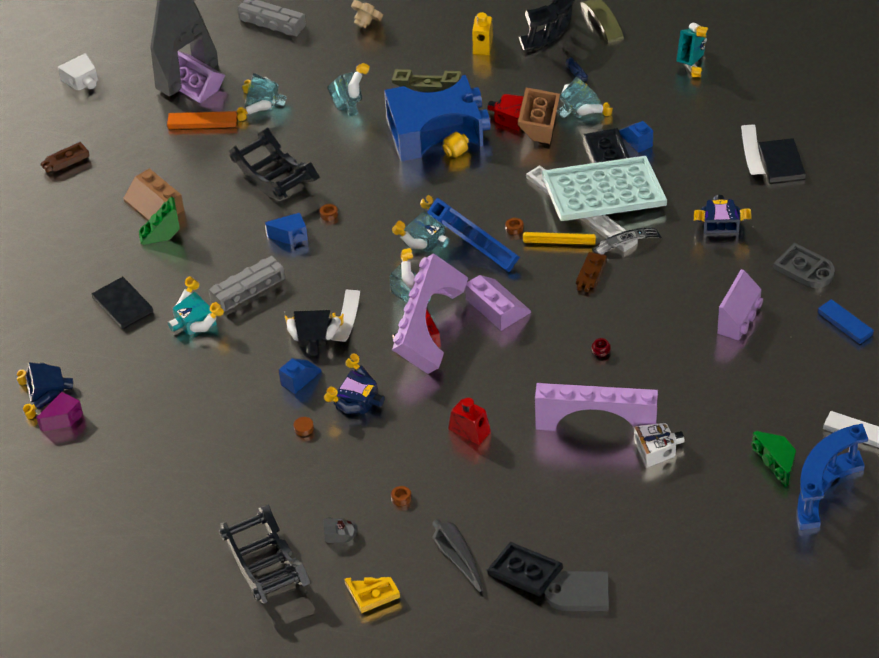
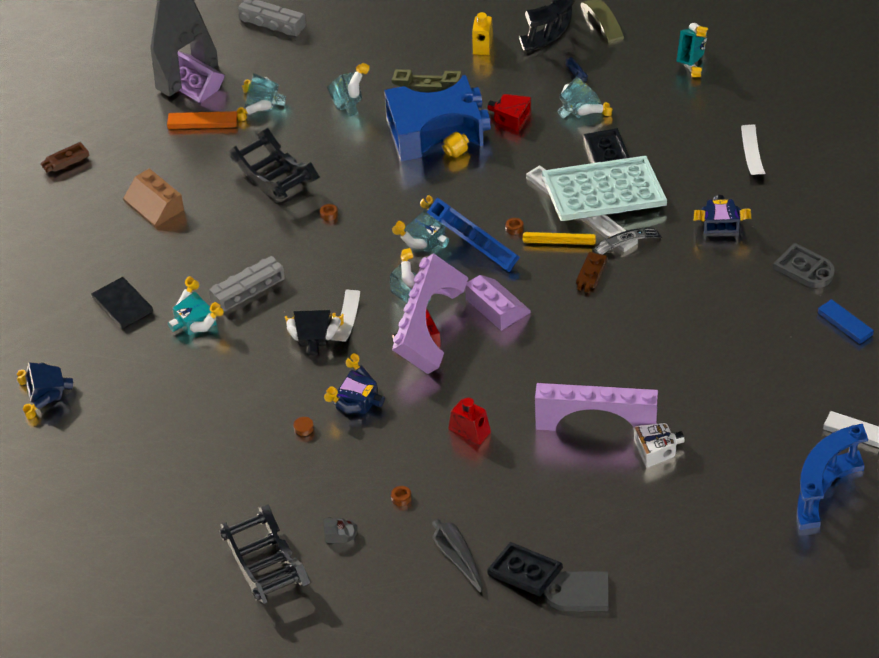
(60, 413): magenta slope -> none
(78, 73): white torso -> none
(161, 225): green slope -> none
(287, 229): blue slope -> none
(297, 374): blue slope -> none
(365, 14): tan plant -> none
(372, 592): yellow wing -> none
(538, 114): medium nougat slope -> none
(601, 347): dark red plate -> none
(638, 136): blue slope -> none
(739, 306): lavender slope -> none
(776, 454): green slope -> none
(781, 160): black tile -> none

